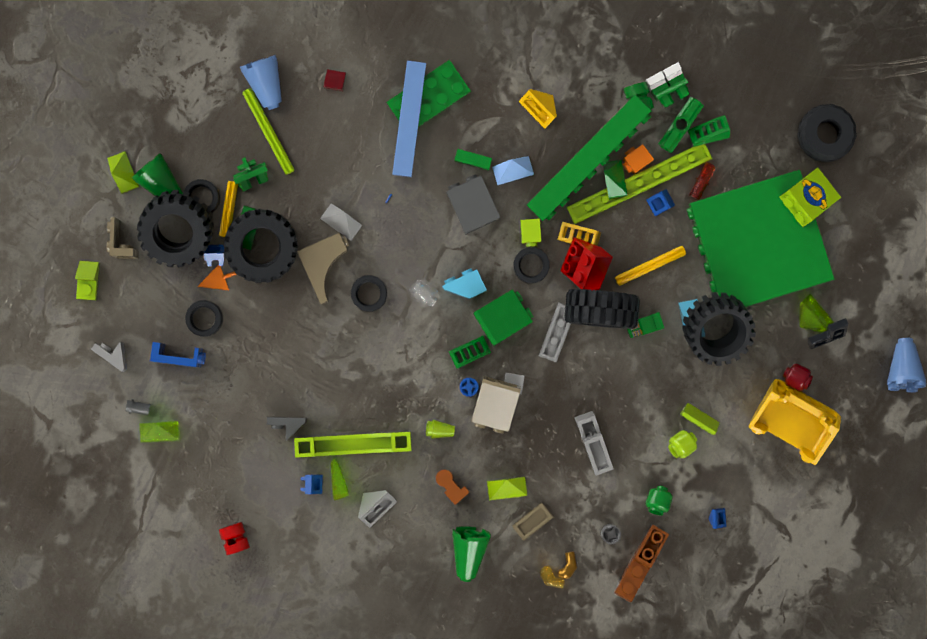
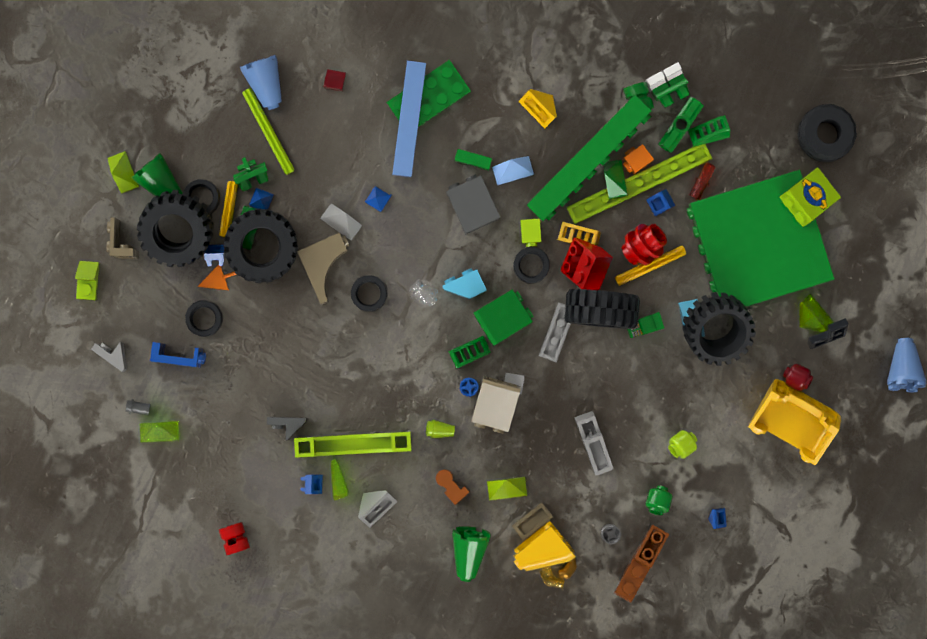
(261, 199): none -> blue slope
(378, 199): none -> blue slope
(543, 549): none -> yellow windscreen
(644, 244): none -> red piece
(700, 419): lime slope -> none

